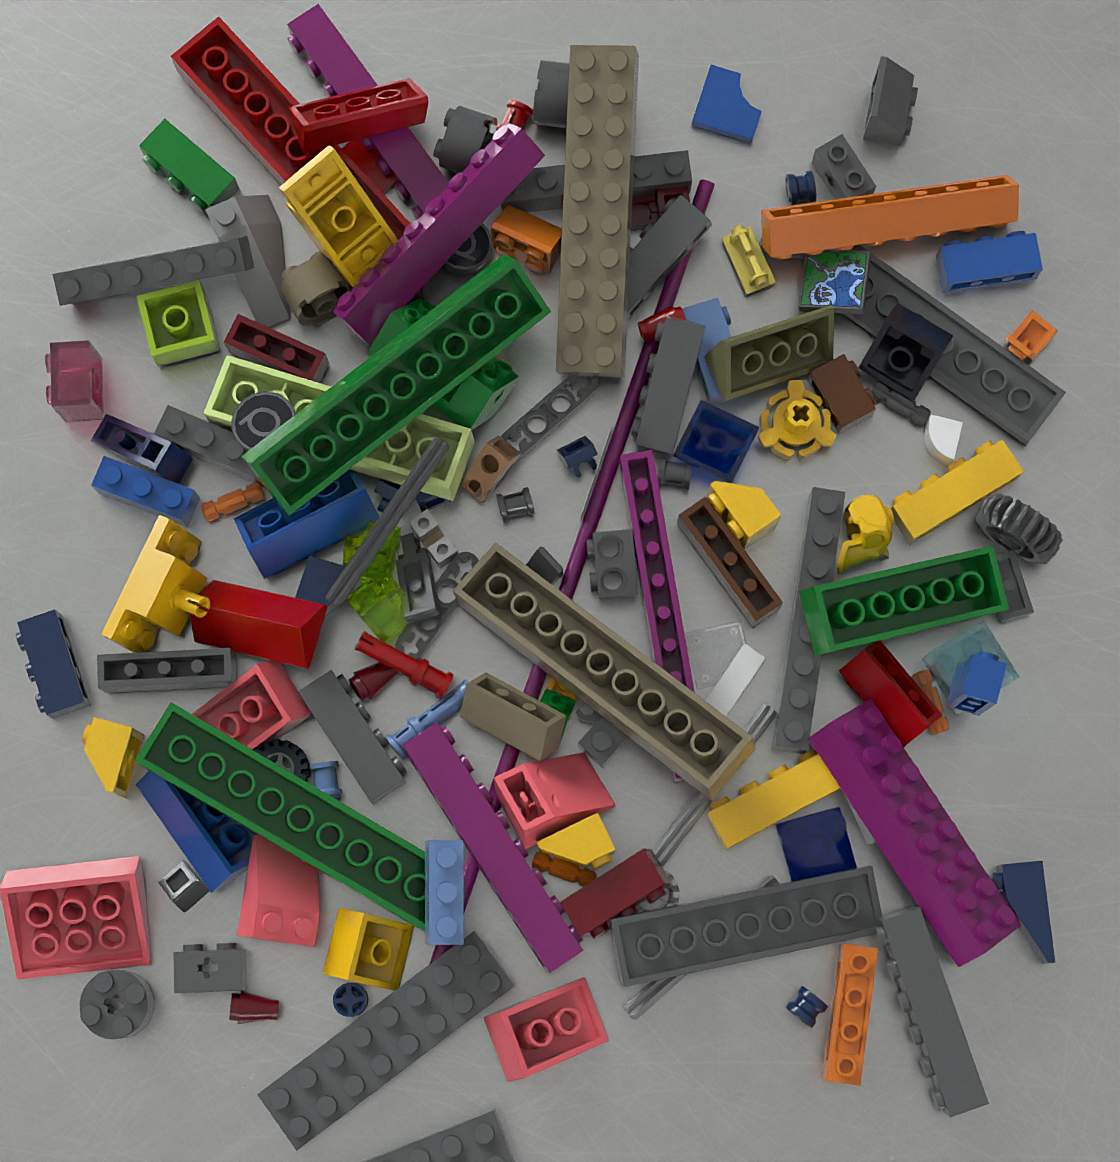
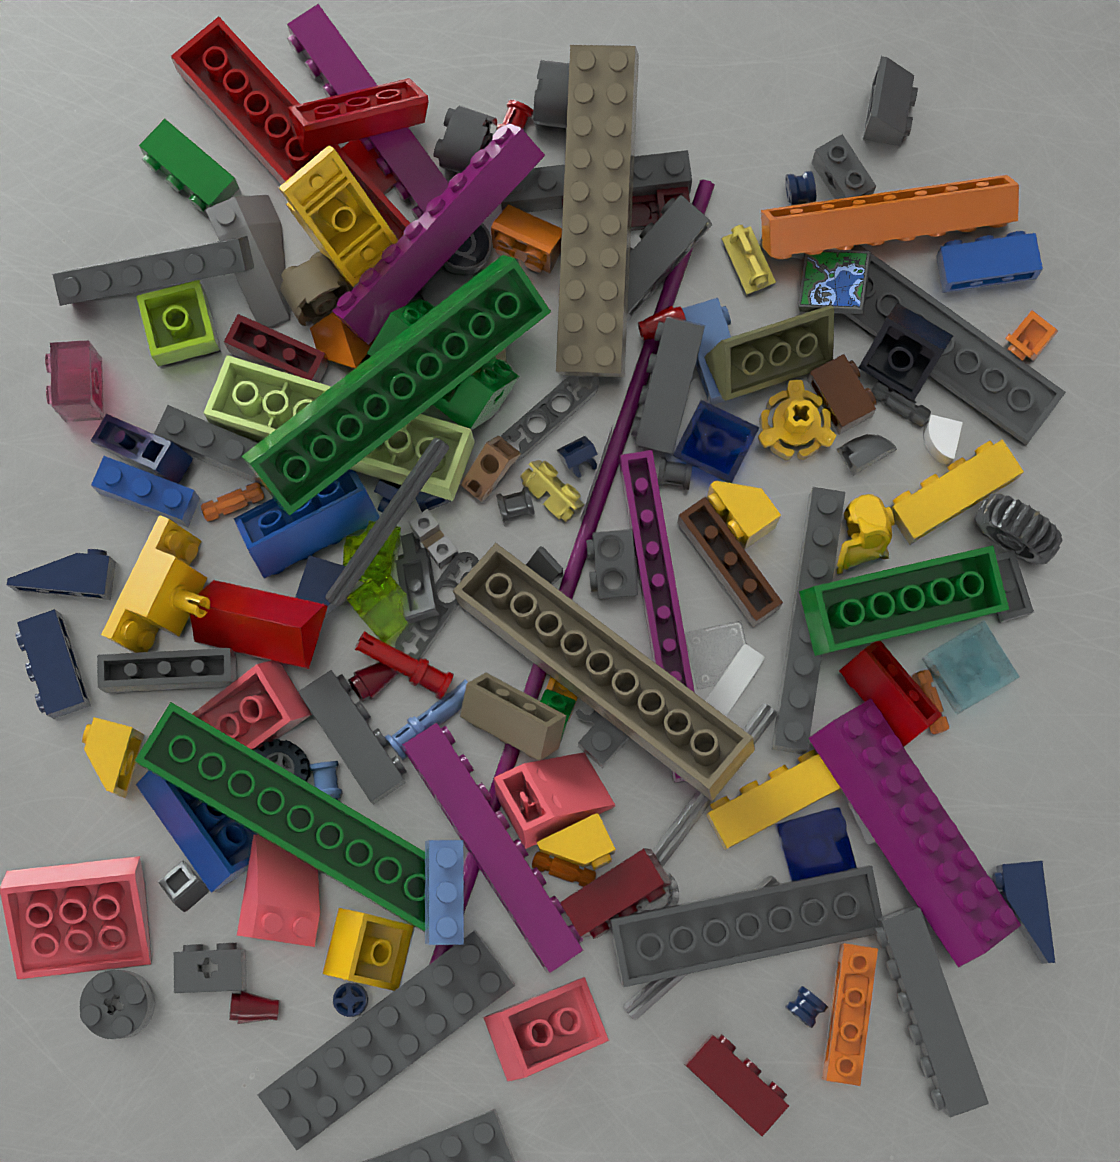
(75, 575): none -> dark blue slope
(259, 417): black tile -> none
(339, 341): none -> orange slope
(544, 480): none -> light yellow hinge
(724, 107): blue tile -> none
(738, 1083): none -> dark red brick
(865, 451): none -> dark grey brick
(977, 683): blue brick -> none

